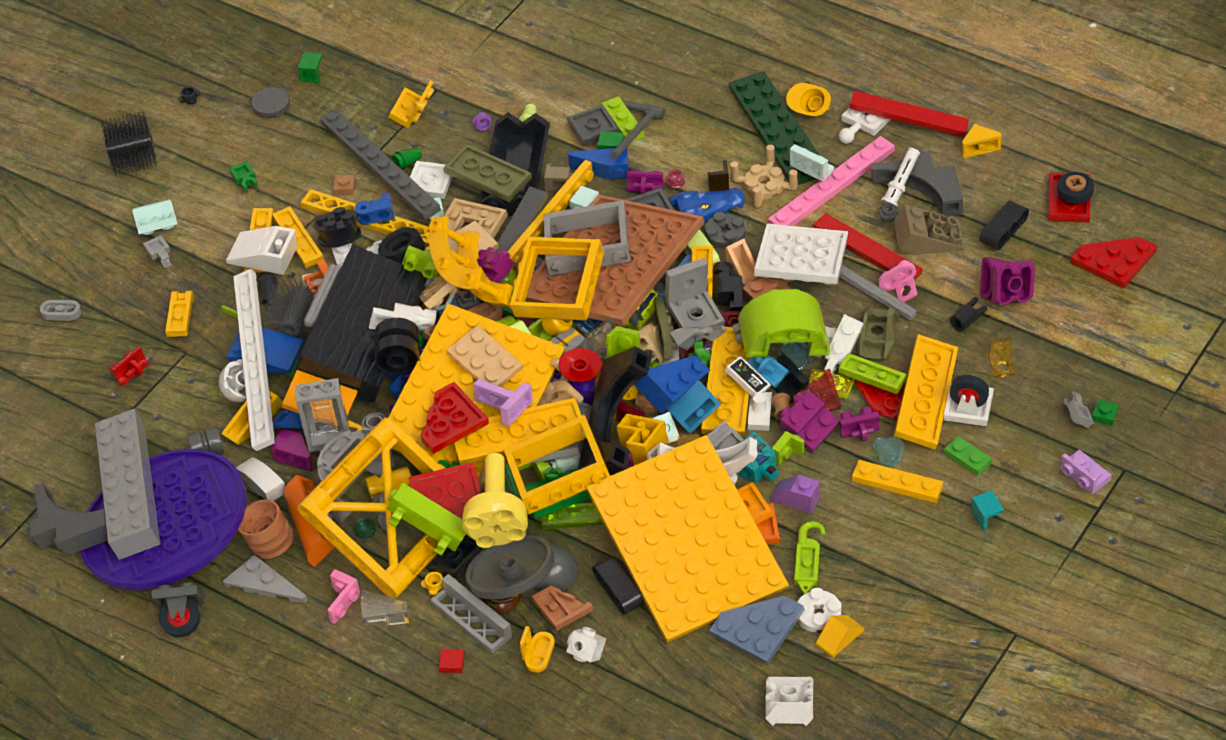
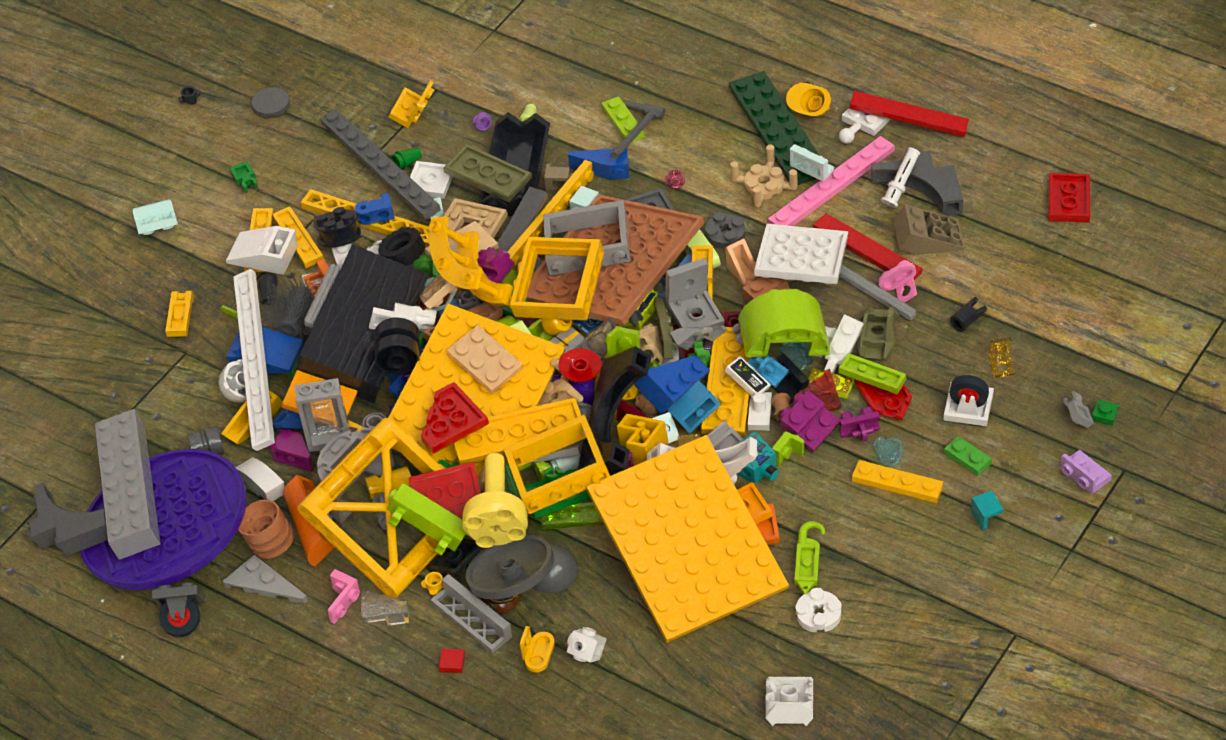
(60, 310): light grey plate -> none
(129, 366): red hips -> none
(130, 144): black piece -> none
(159, 249): light grey plate -> none
(309, 67): green panel -> none
(344, 184): medium nougat plate -> none
(364, 528): clear green plate -> none
(420, 261): lime hips -> none
(509, 402): lavender bracket -> none
(560, 607): nougat wing -> none
(590, 123): dark grey plate -> none
(609, 140): green panel -> none
(618, 585): black beam -> none
(644, 181): magenta hips -> none
(708, 202): blue animal -> none
(719, 180): dark brown panel -> none
(727, 286): black plate -> none
(758, 627): sand blue plate -> none
(798, 493): medium lavender slope -> none
(838, 634): yellow slope -> none
(888, 213): dark grey plate -> none
(926, 392): yellow plate -> none
(980, 141): yellow slope -> none
(1004, 225): black beam -> none
(1007, 280): magenta piece -> none
(1075, 187): black wheel -> none
(1115, 260): red plate -> none

